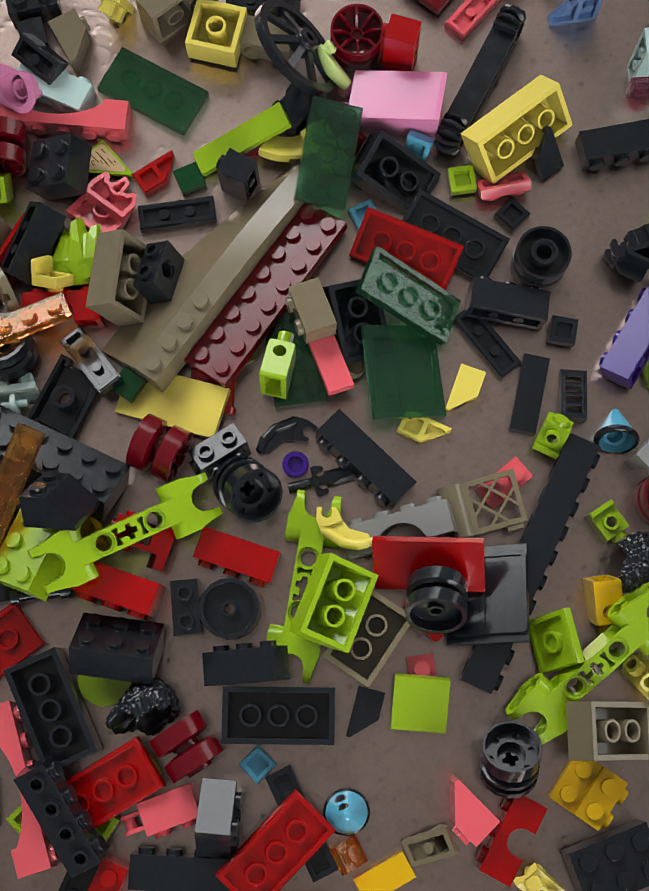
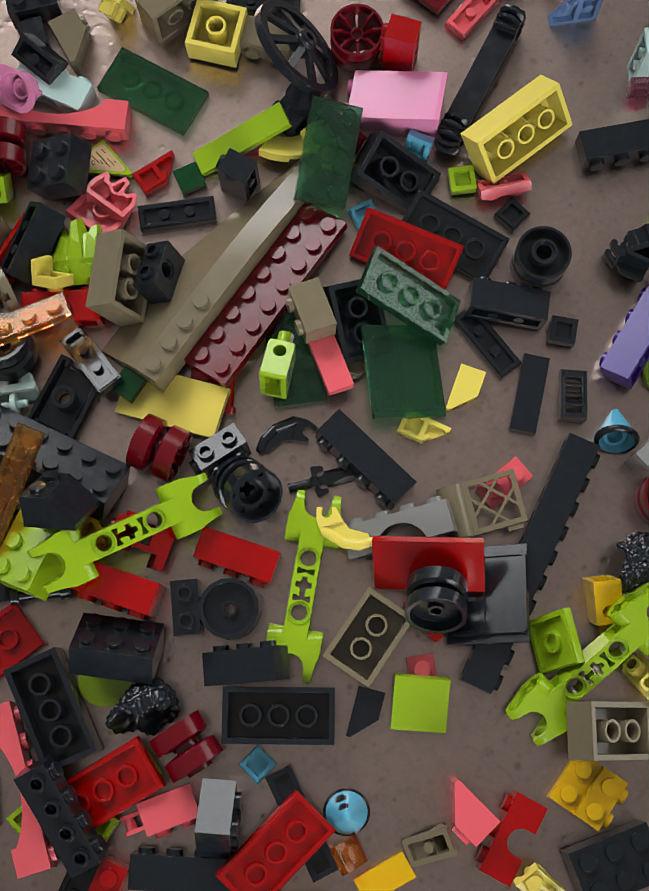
(295, 465): dark purple tile -> none
(331, 66): yellowish green arm -> none
(333, 602): lime slope -> none
(510, 759): black wheel -> none
(547, 155): black tile -> none
(553, 434): lime brick -> none
(598, 518): lime brick -> none

